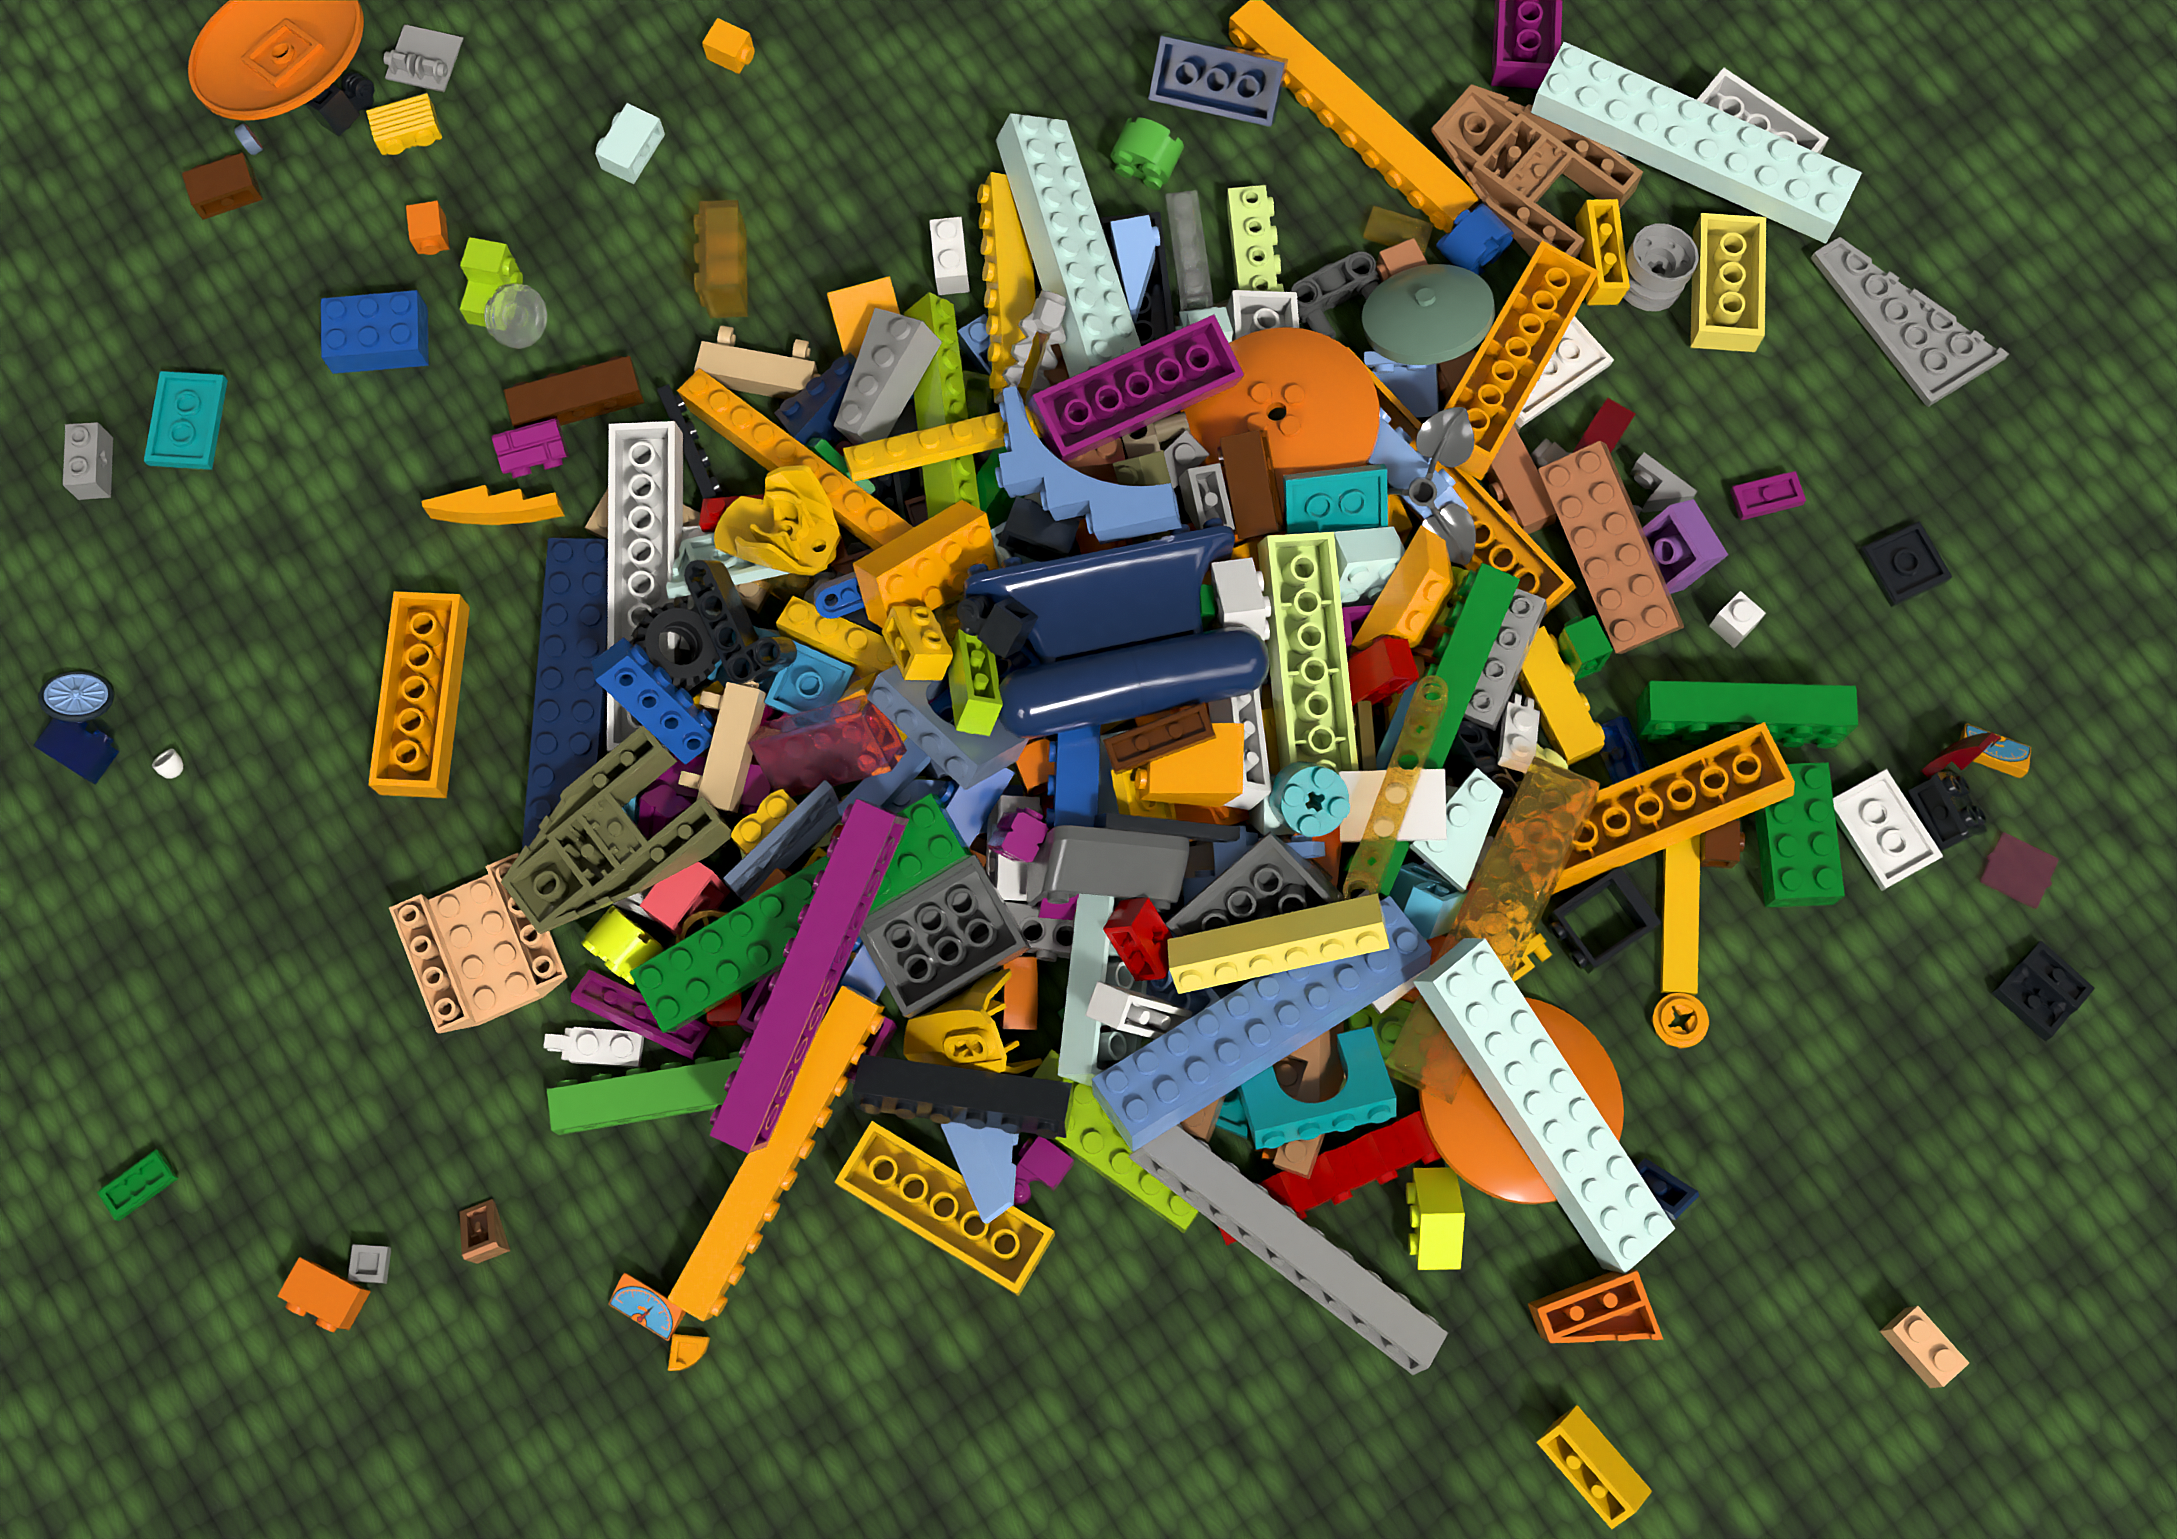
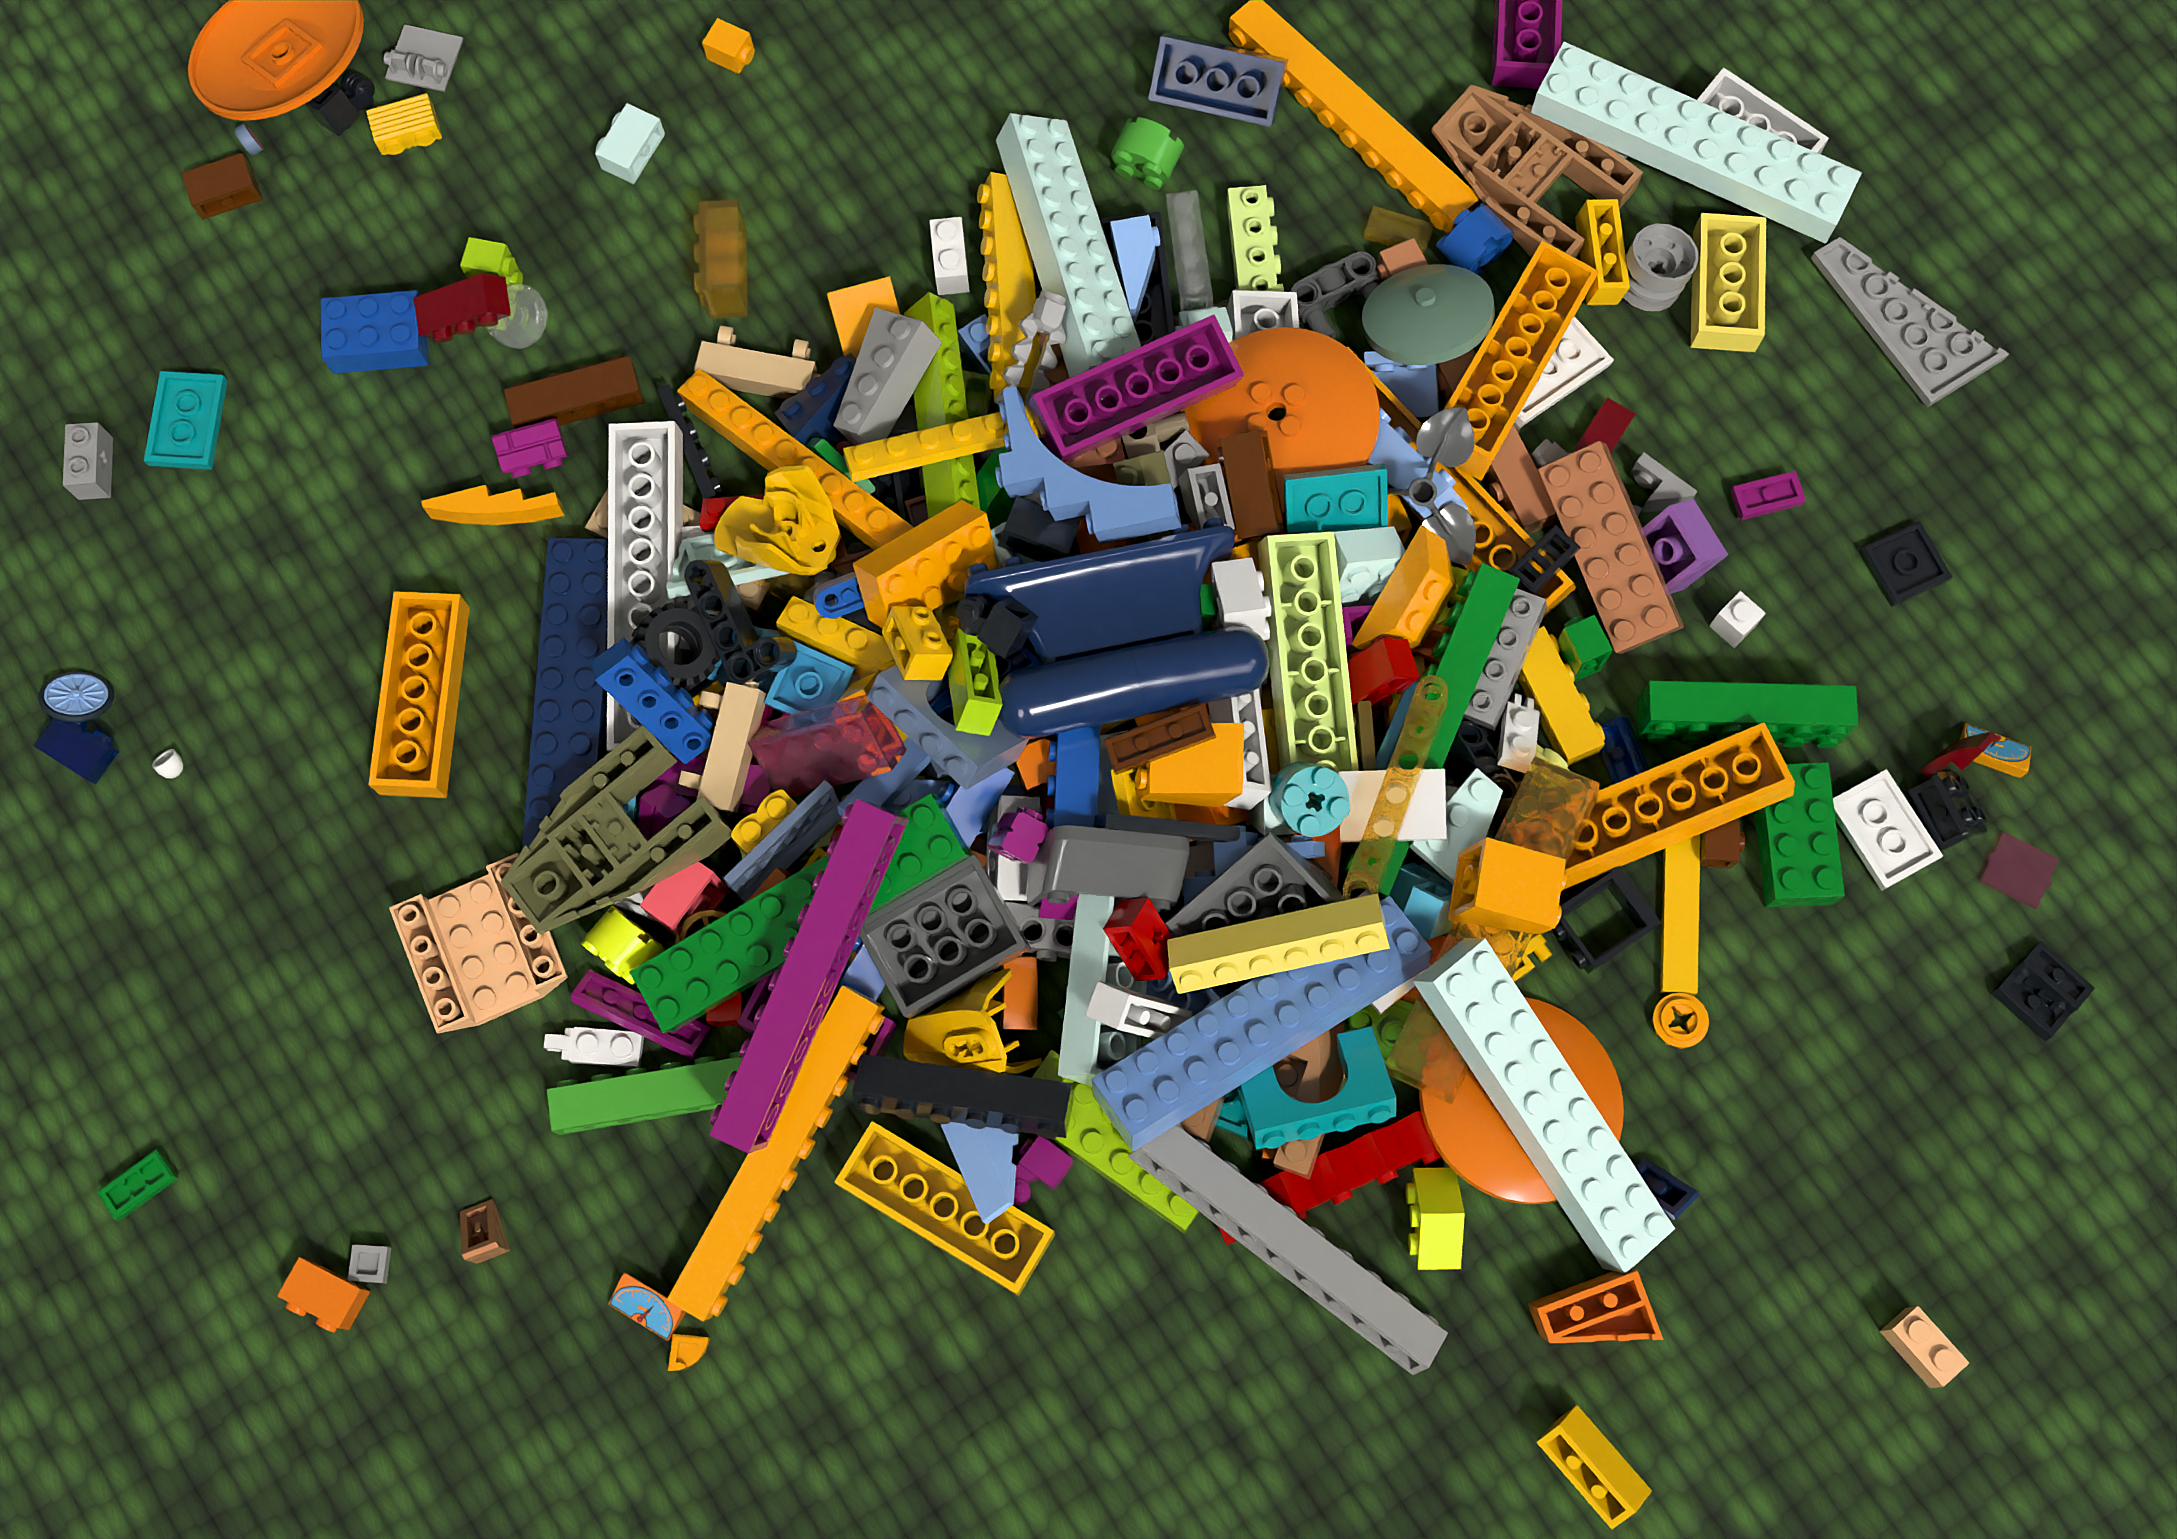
(427, 228): orange brick -> none
(462, 307): none -> dark red brick
(1507, 887): none -> light orange slope
(1551, 570): none -> black slope

